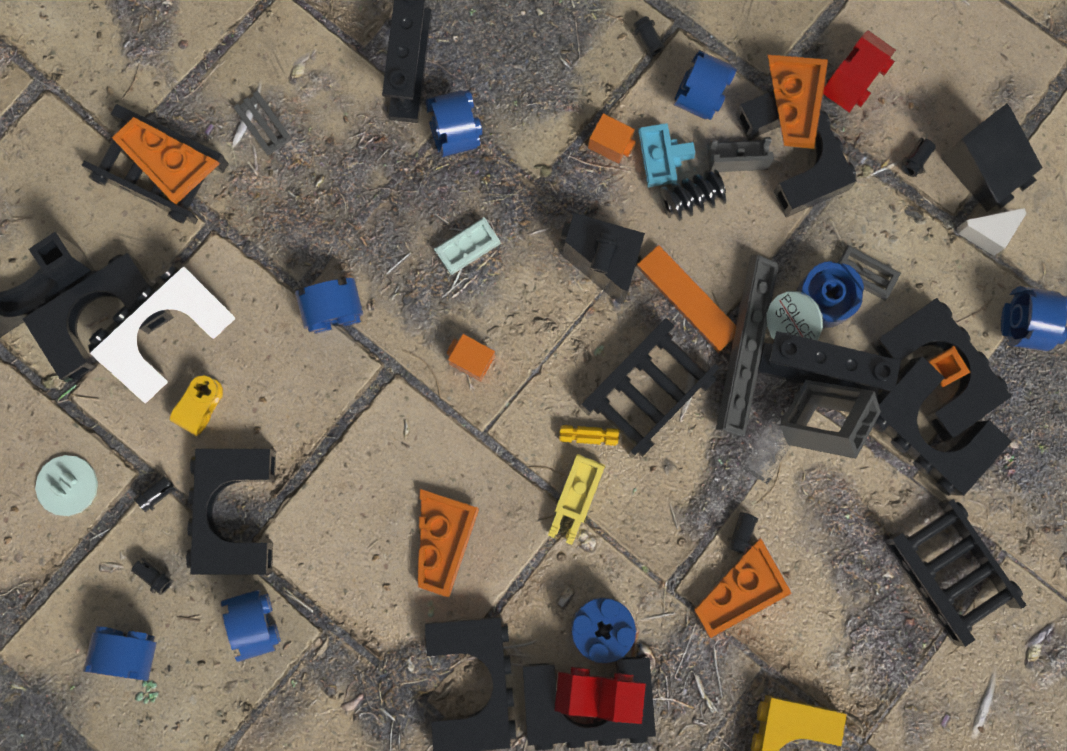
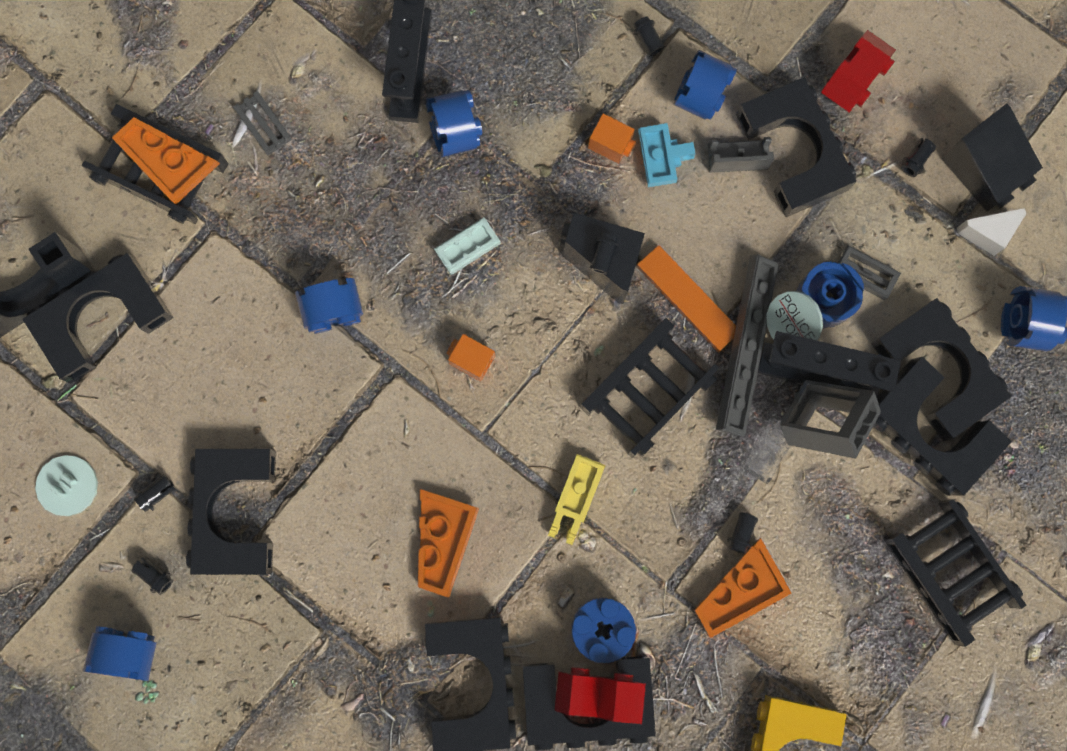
(117, 343): arch -> none
(195, 407): yellow piece -> none
(249, 625): blue brick -> none
(589, 435): yellow axle -> none
(693, 194): black piece -> none
(798, 97): orange wing -> none
(949, 365): orange slope -> none

